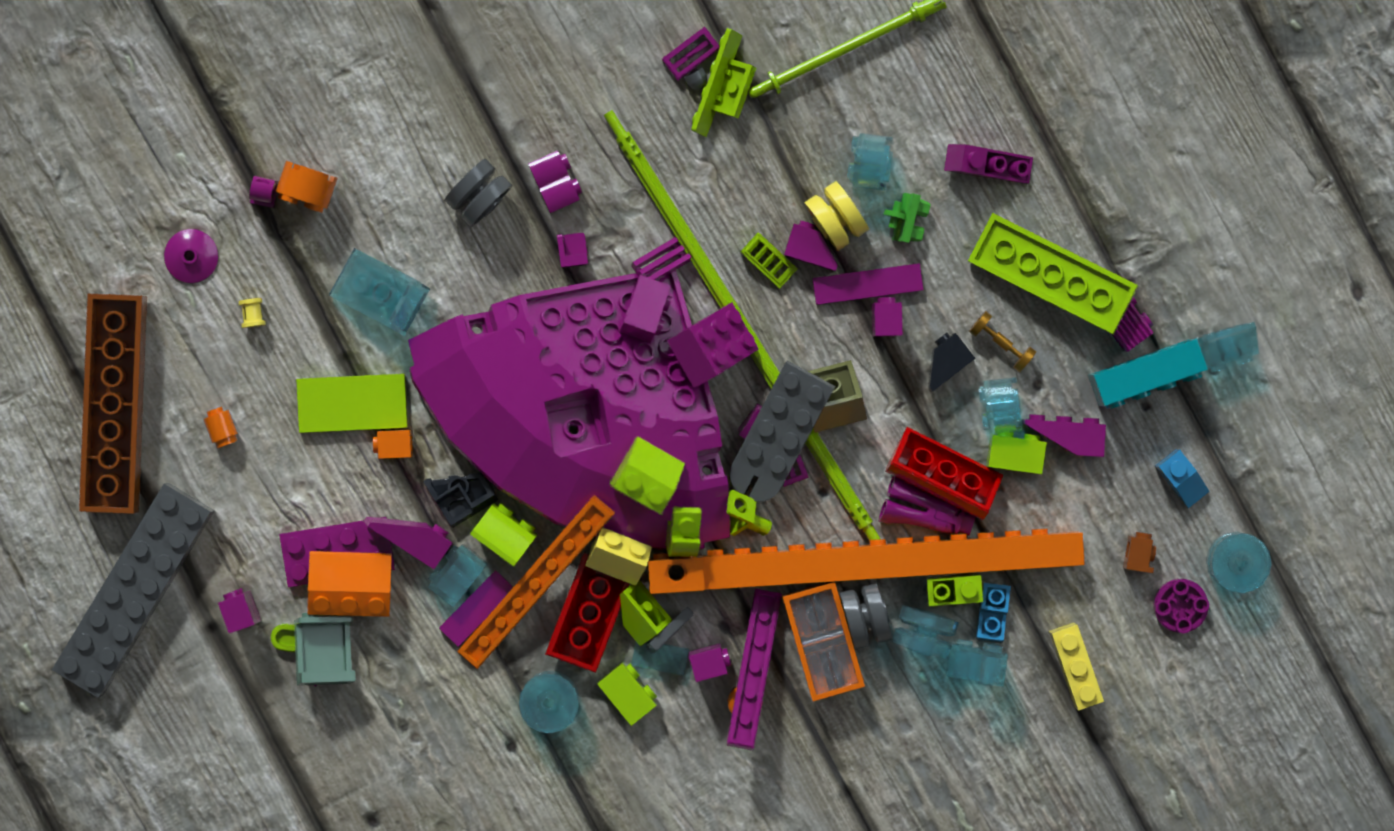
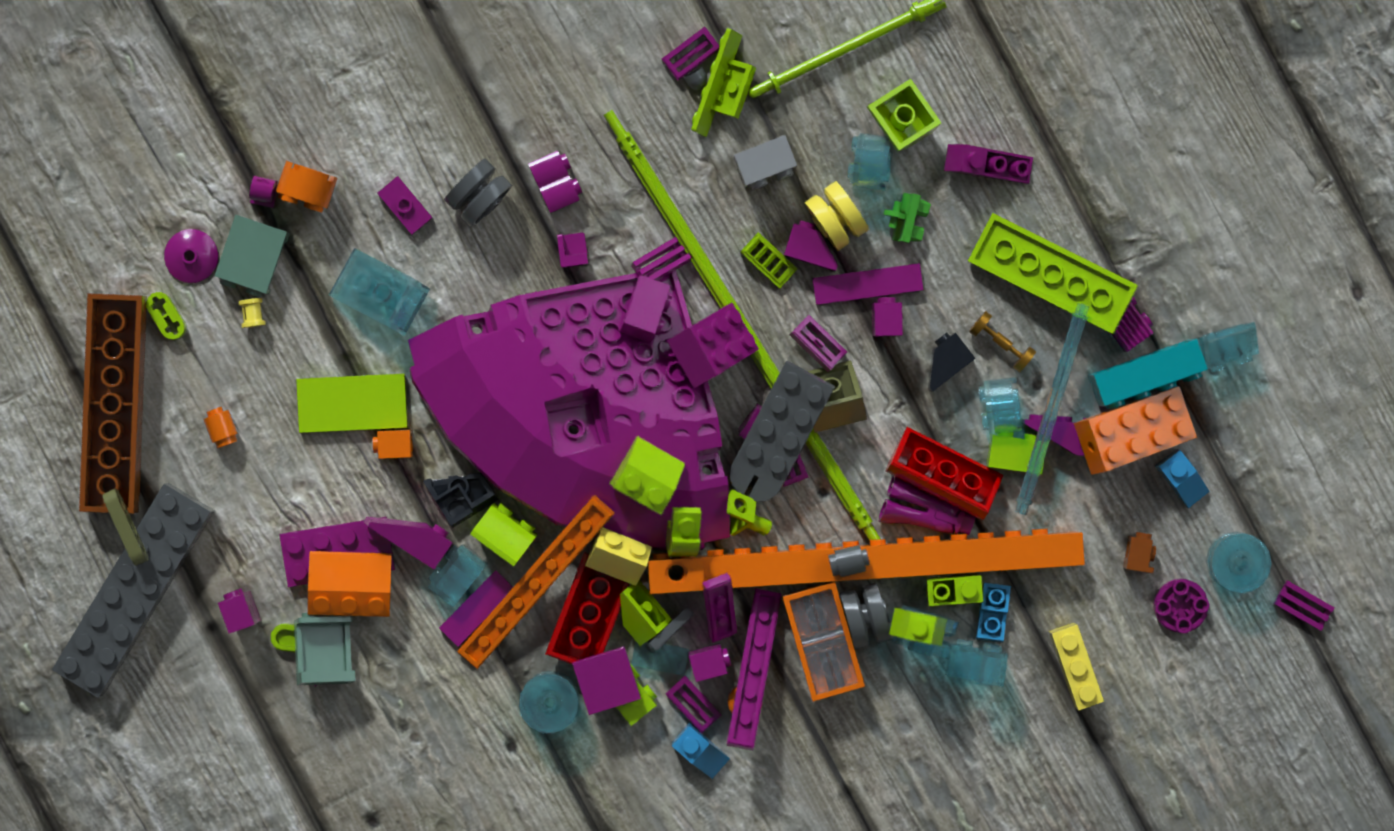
(125, 527): none -> olive beam
(160, 319): none -> lime beam
(251, 255): none -> sand green panel
(405, 205): none -> magenta plate
(606, 680): none -> magenta tile
(677, 687): none -> magenta tile
(700, 751): none -> dark azure slope
(719, 607): none -> magenta tile
(765, 162): none -> light grey brick
(816, 347): none -> magenta tile
(848, 561): none -> dark grey brick
(904, 115): none -> lime slope
(918, 627): none -> lime slope
(1052, 407): none -> clear light blue piece
(1135, 430): none -> orange brick
(1323, 616): none -> magenta tile

